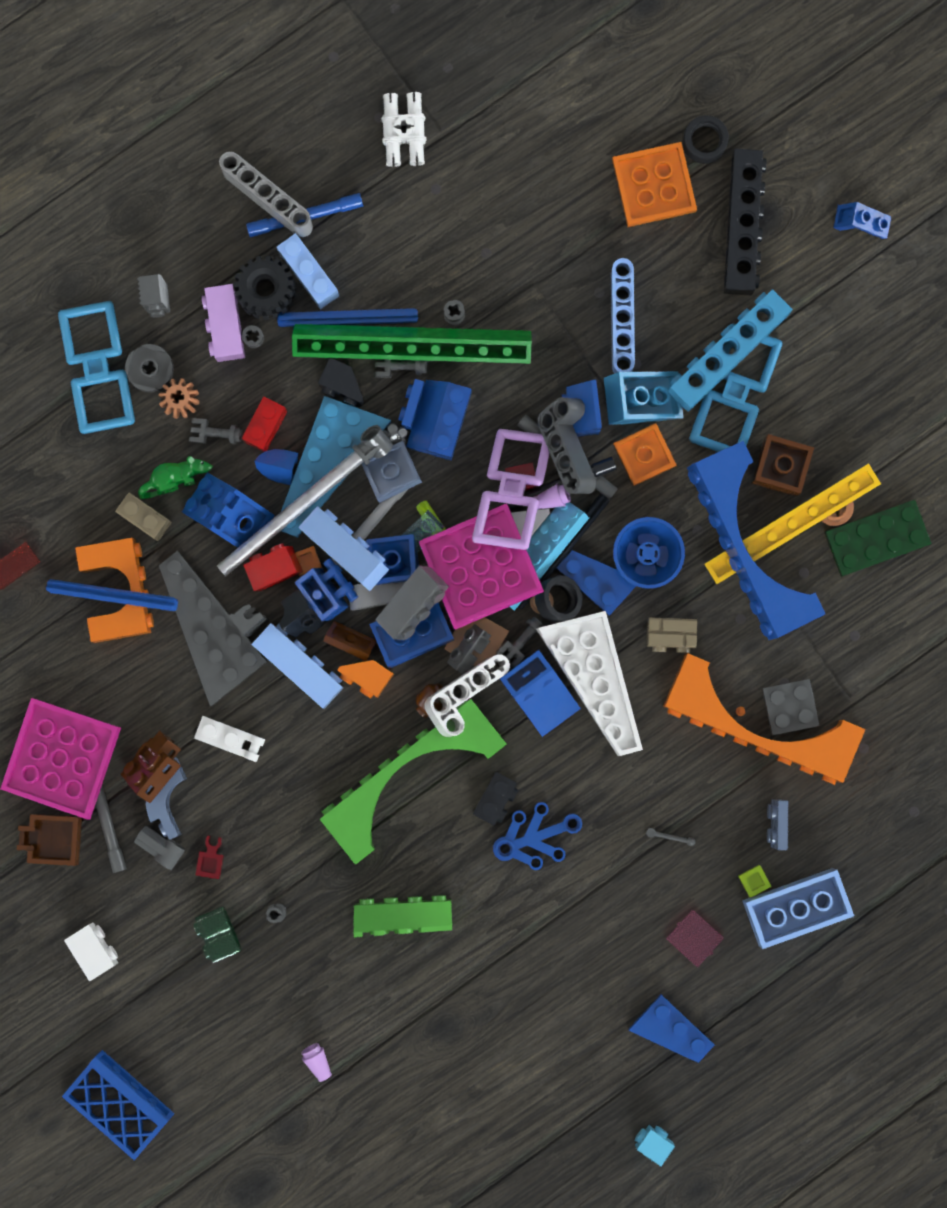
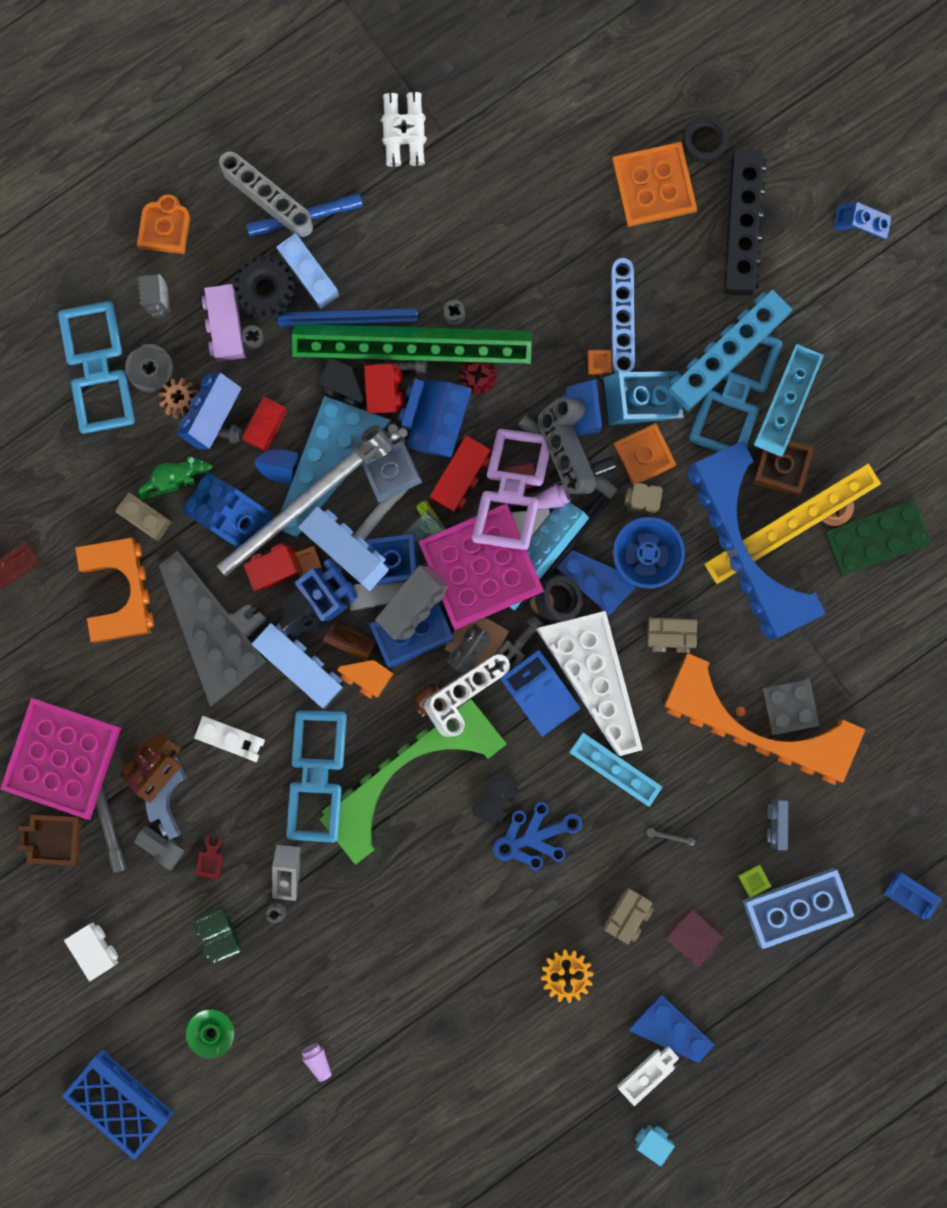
(112, 595): blue axle -> none
(164, 226): none -> orange plate
(201, 1042): none -> green dish
(208, 410): none -> brick
(285, 872): none -> light grey slope
(316, 776): none -> dark azure bar
(383, 388): none -> red brick
(402, 916): bright green wedge -> none
(461, 475): none -> red brick
(484, 384): none -> dark red gear
(576, 964): none -> light orange gear
(599, 362): none -> orange tile
(615, 769): none -> medium azure plate
(628, 915): none -> dark tan brick
(643, 499): none -> dark tan brick
(648, 1075): none -> white hinge
(788, 400): none -> medium azure piece
(912, 896): none -> blue hinge

